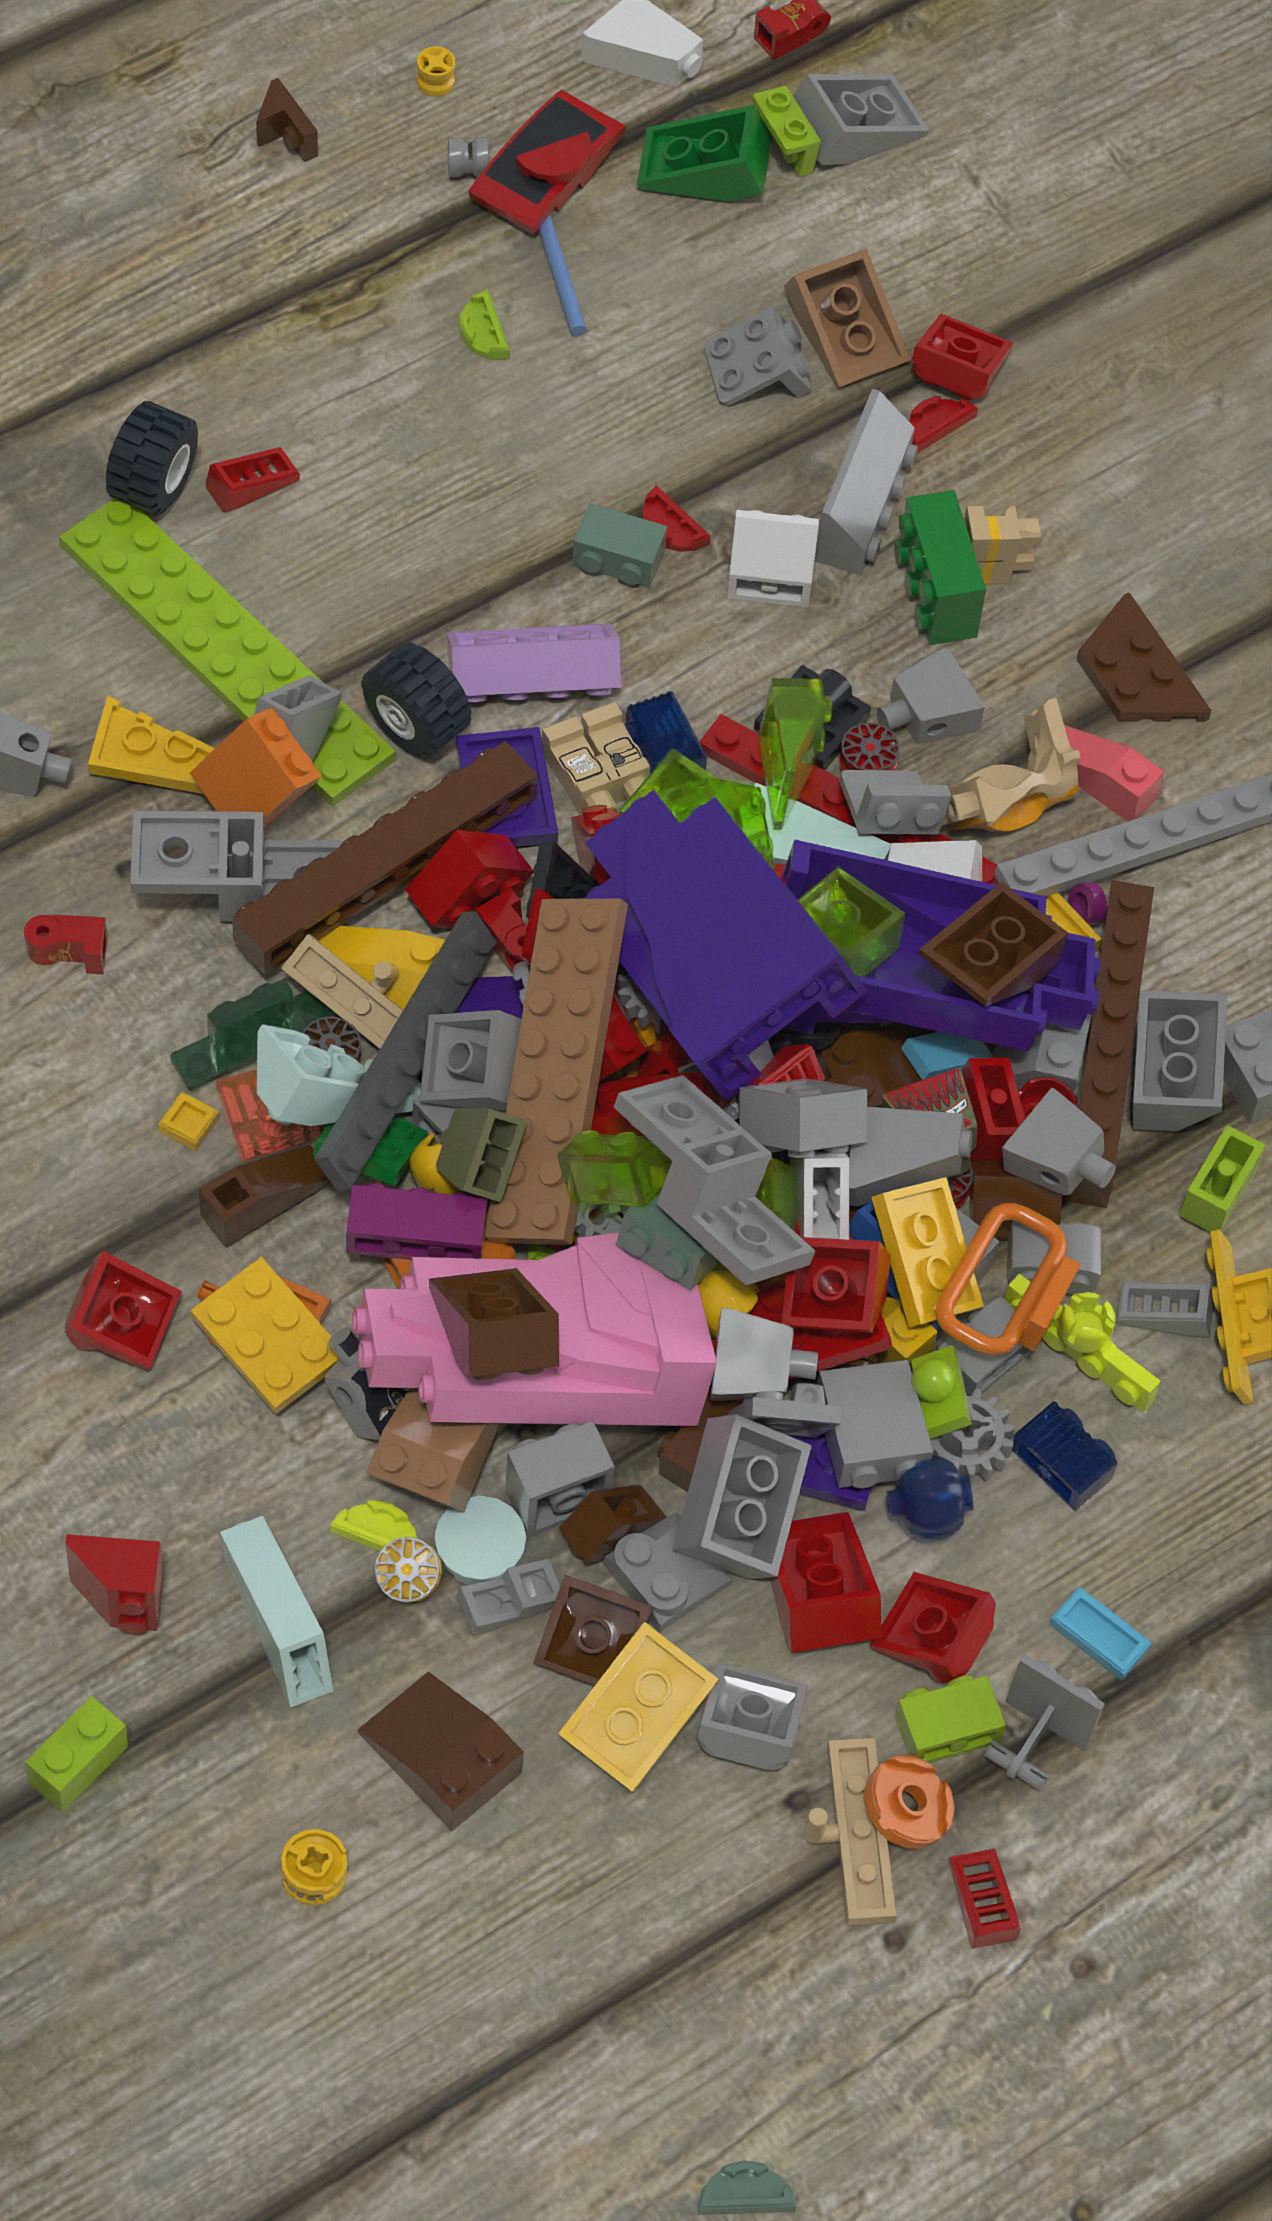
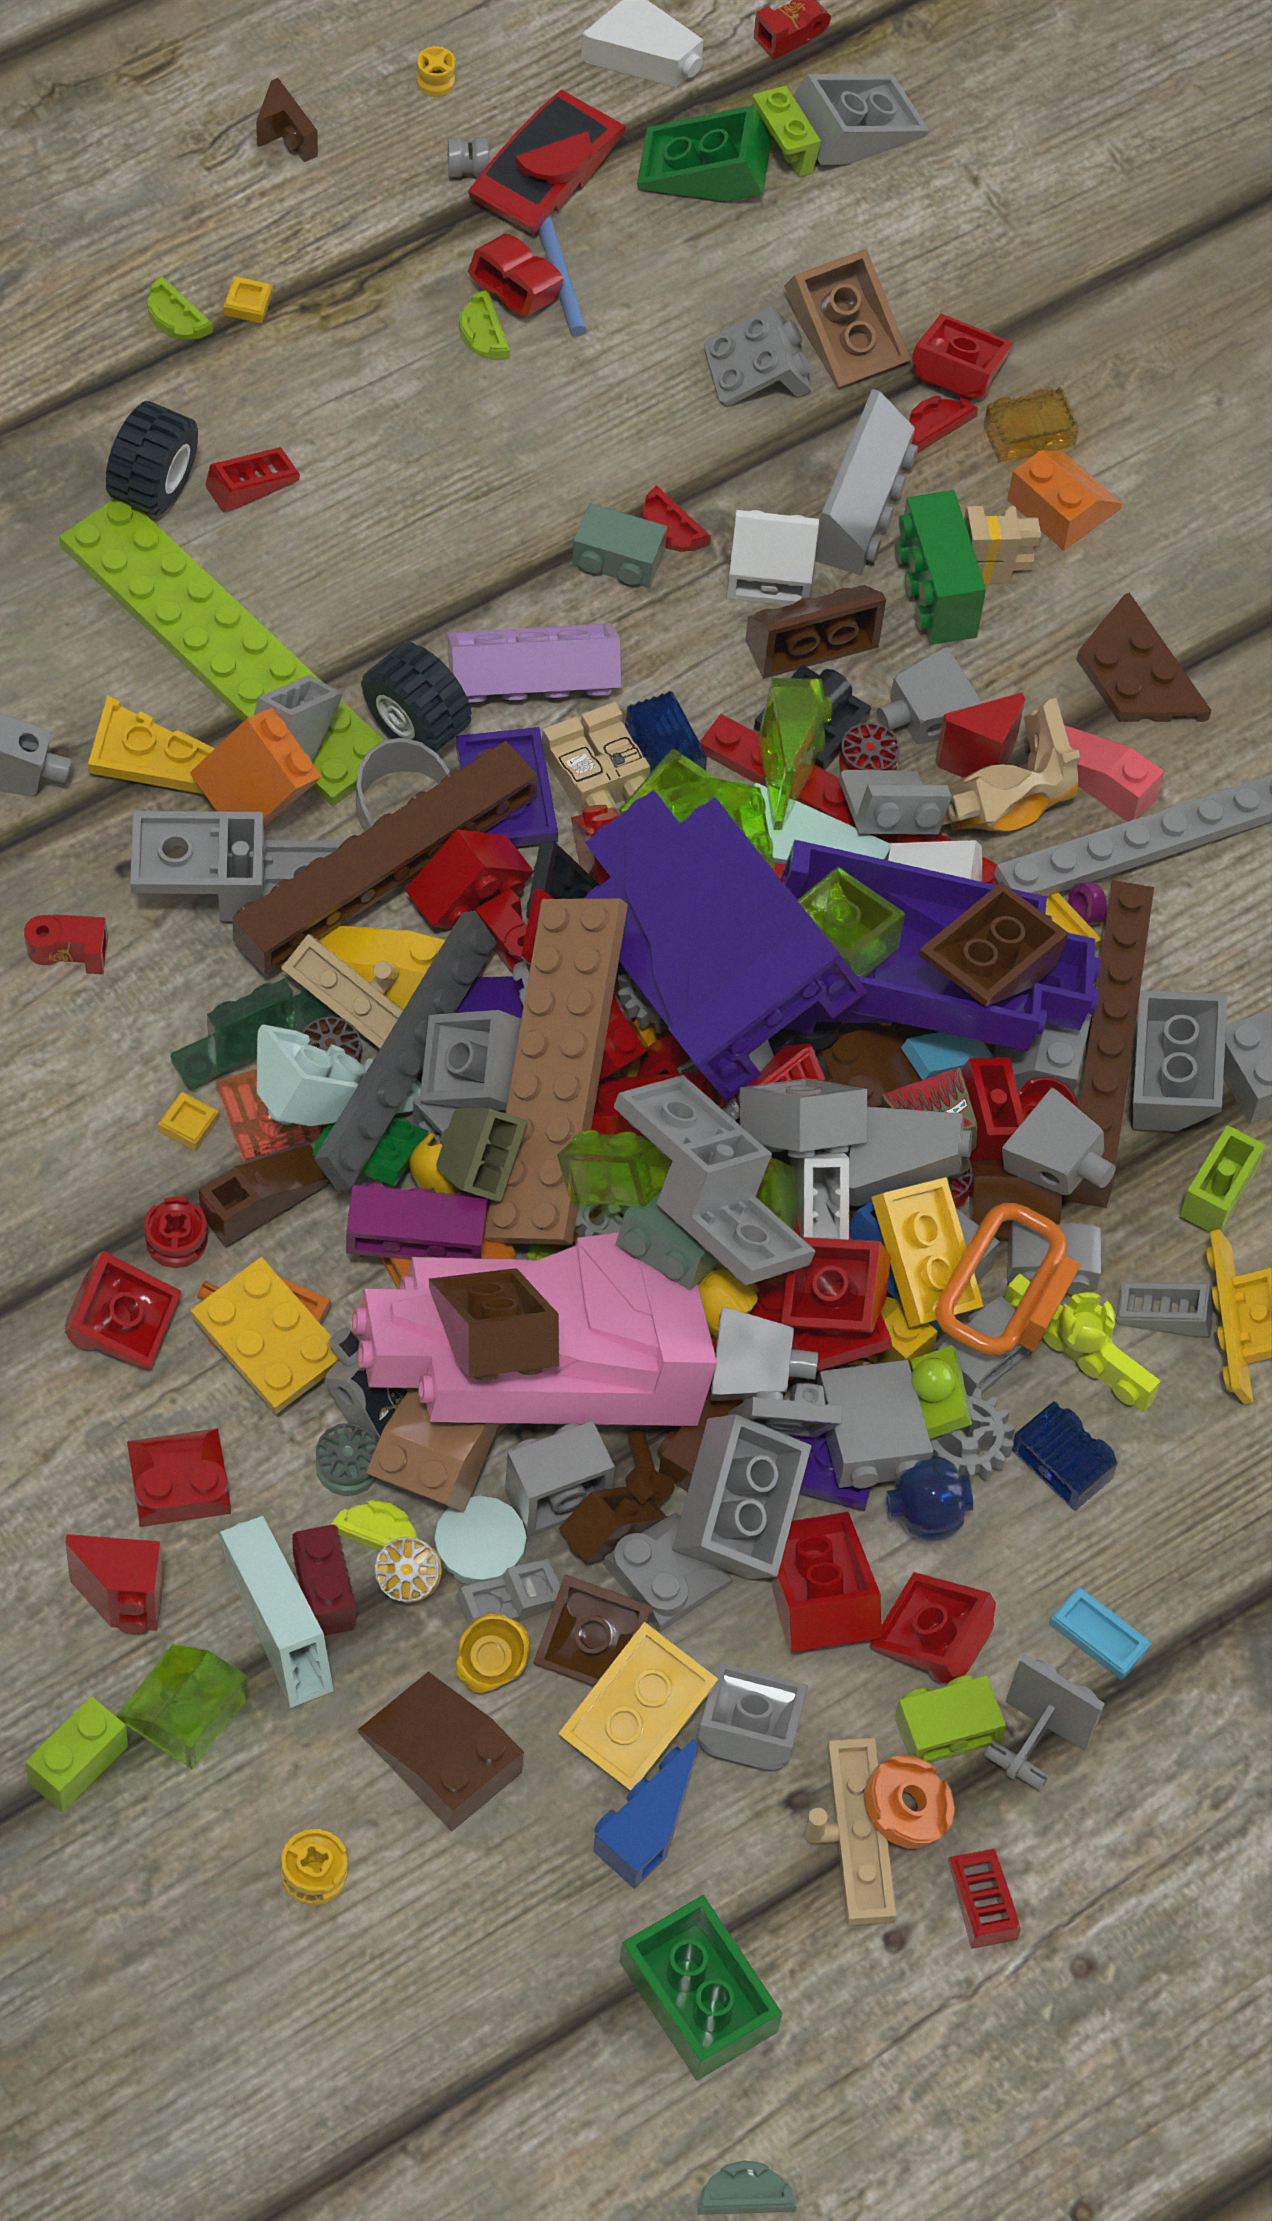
(175, 314): none -> lime tile
(175, 1232): none -> red wheel
(179, 1477): none -> red slope
(186, 1702): none -> clear neon green slope
(248, 299): none -> yellow tile
(325, 1578): none -> dark red brick
(345, 1459): none -> sand green wheel
(392, 757): none -> light grey piece
(492, 1652): none -> yellow hair
(515, 274): none -> red brick
(643, 1830): none -> blue slope
(644, 1479): none -> reddish brown bar
(700, 1987): none -> green brick
(816, 630): none -> reddish brown slope
(979, 735): none -> red slope
(1030, 424): none -> clear yellow brick
(1061, 496): none -> orange slope

